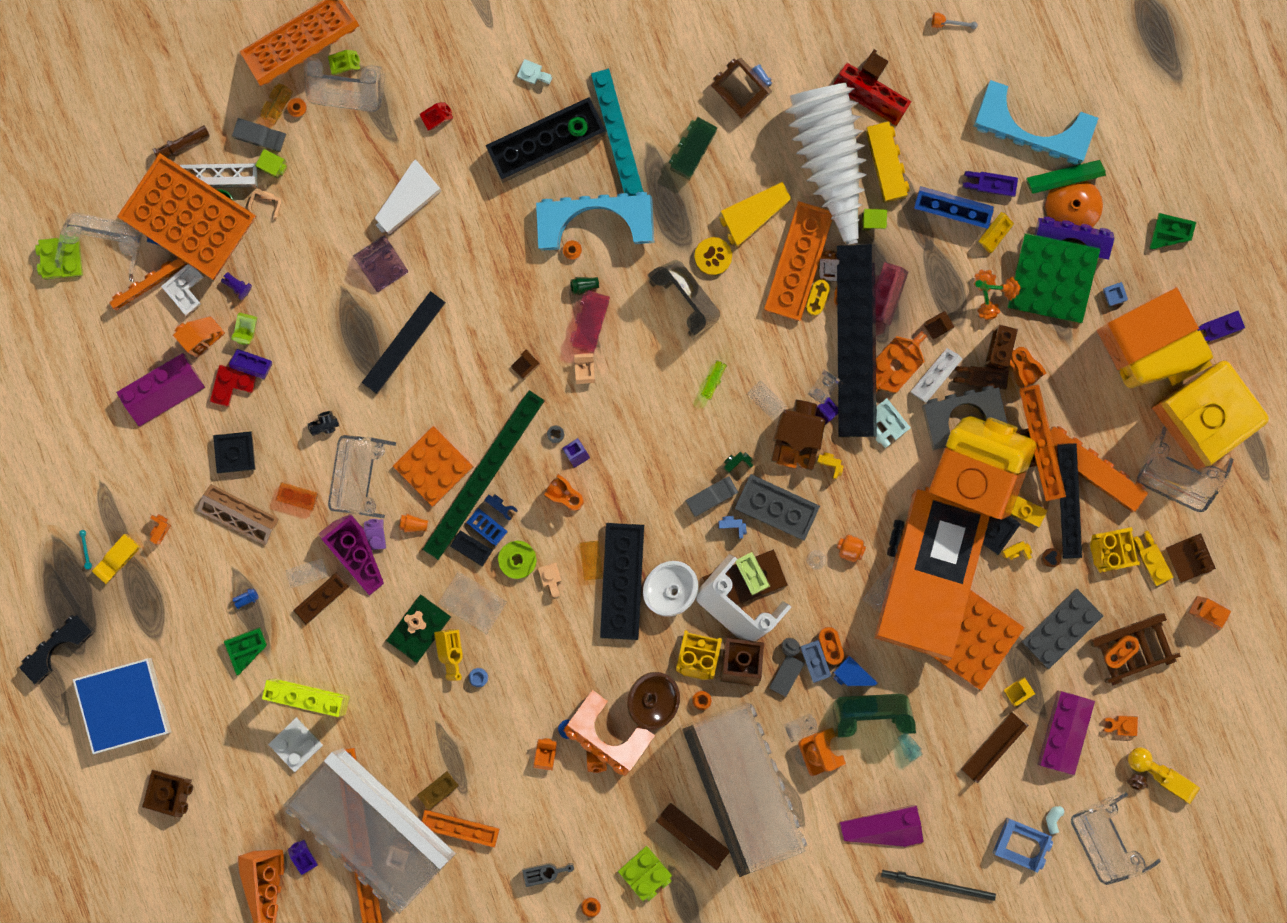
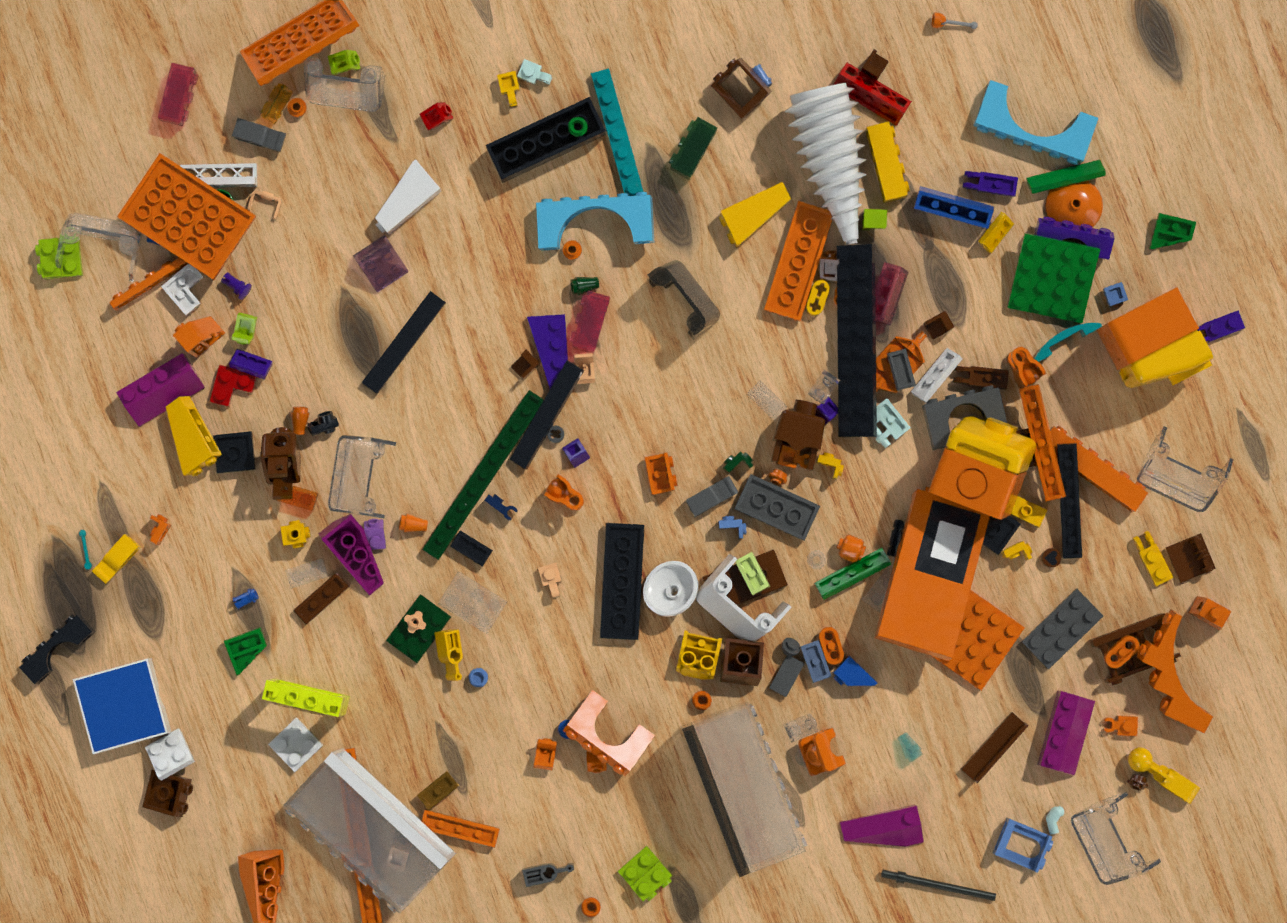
(169, 754): none -> white plate
(172, 148): reddish brown pin -> none
(178, 94): none -> clear pink brick
(191, 437): none -> yellow slope
(238, 511): medium nougat fence -> none
(271, 164): lime brick -> none
(276, 451): none -> reddish brown piece
(288, 534): none -> yellow brick
(299, 419): none -> orange cone
(302, 857): dark purple bracket -> none
(433, 466): orange plate -> none
(498, 538): blue slope -> none
(509, 85): none -> yellow plate
(527, 555): lime plate -> none
(547, 414): none -> black tile
(551, 343): none -> dark purple wing
(591, 560): clear yellow plate -> none
(660, 473): none -> orange bracket
(662, 701): reddish brown dish -> none
(693, 836): reddish brown panel -> none
(713, 256): yellow tile -> none
(713, 380): clear neon green pin -> none
(778, 477): none -> orange plate
(852, 573): none -> green tile
(872, 707): clear green windscreen -> none
(901, 369): none -> dark grey tile
(986, 281): orange plant -> none
(1003, 340): reddish brown window -> none
(1019, 691): yellow panel -> none
(1084, 330): none -> teal slope
(1113, 550): yellow slope -> none
(1165, 679): none -> orange arch
(1211, 414): yellow piece -> none

